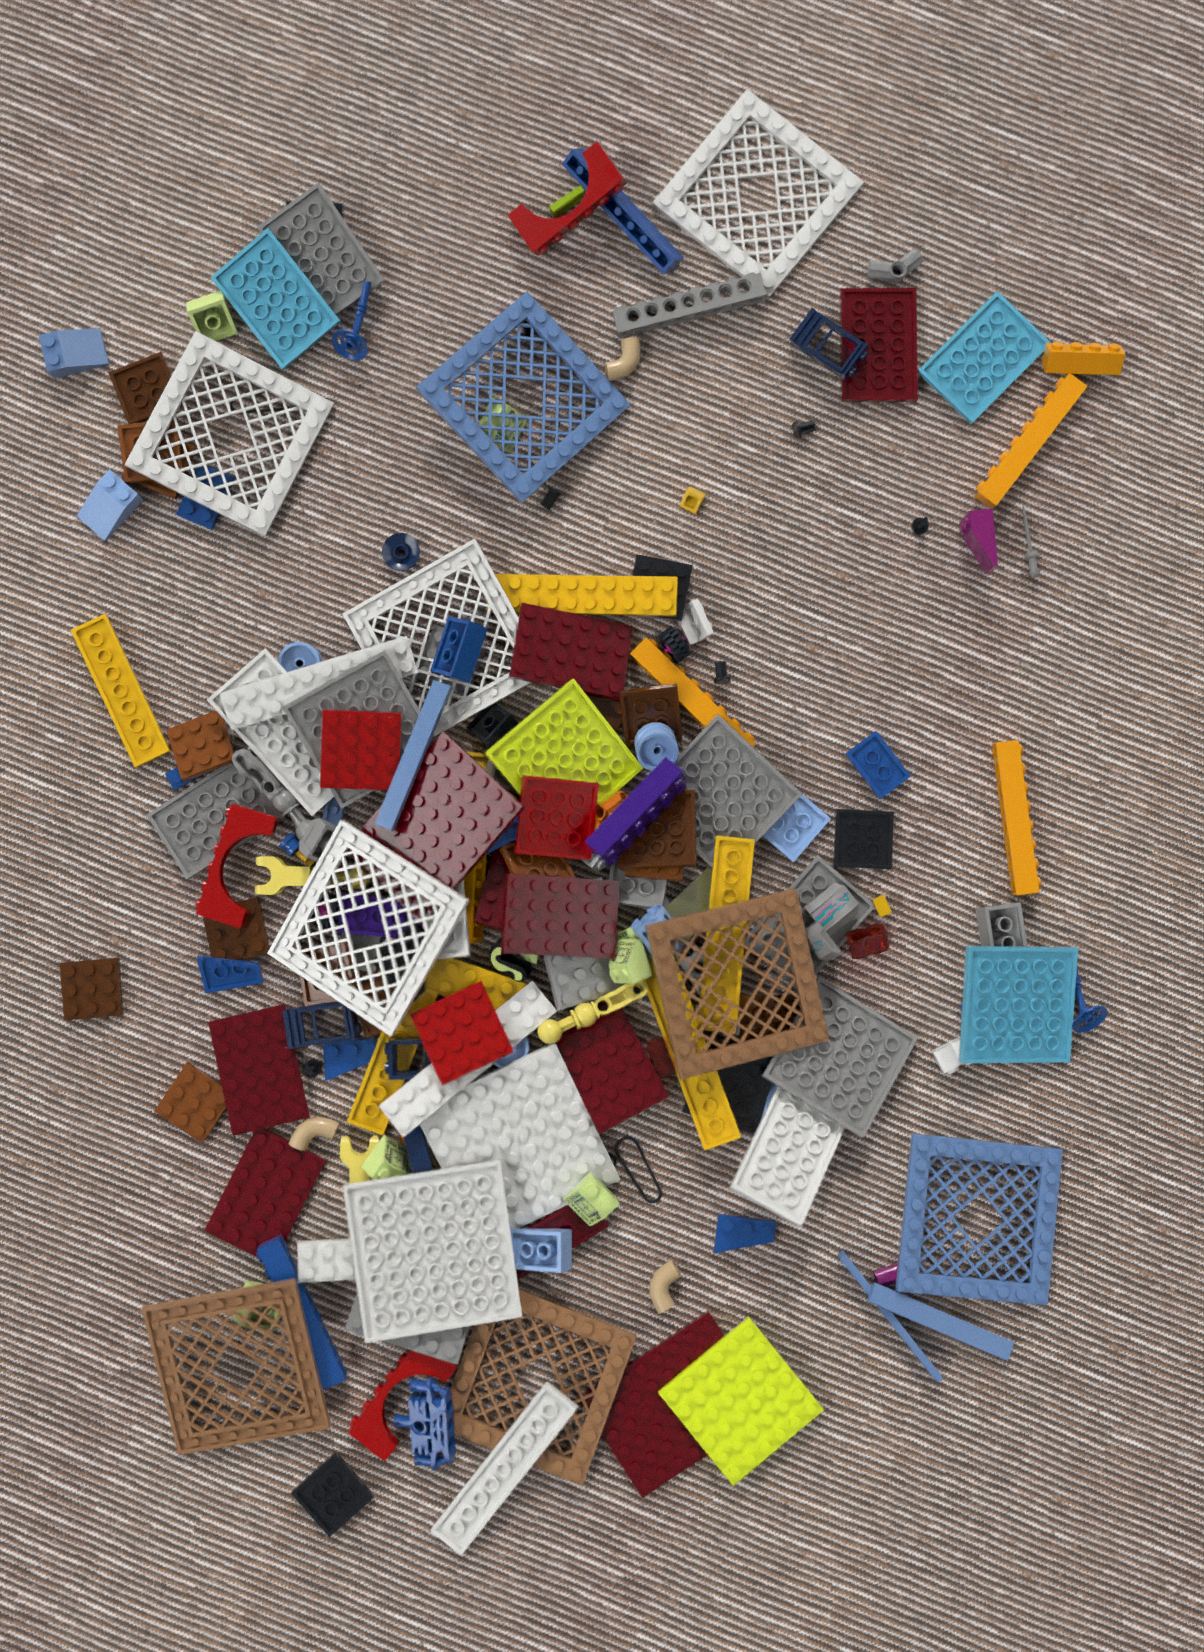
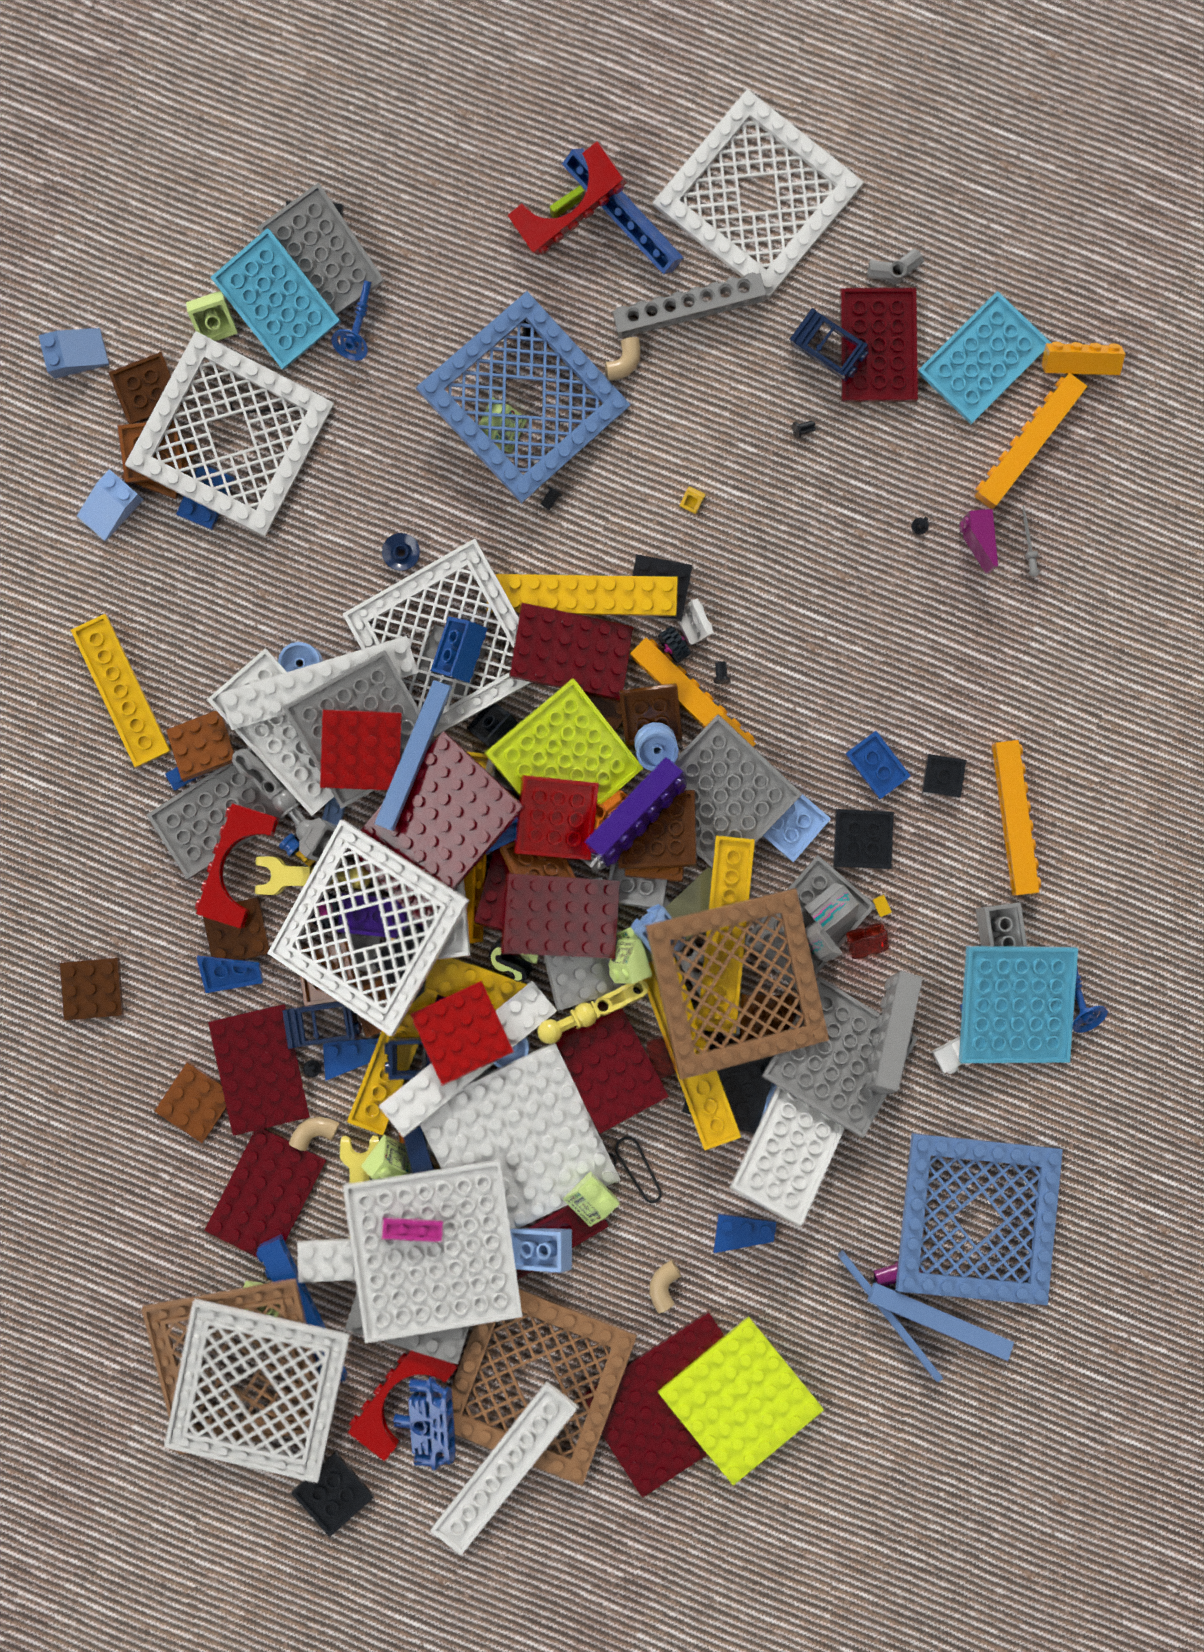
(279, 1330): none -> white plate
(412, 1229): none -> dark pink plate
(893, 1033): none -> light grey brick
(943, 775): none -> black plate

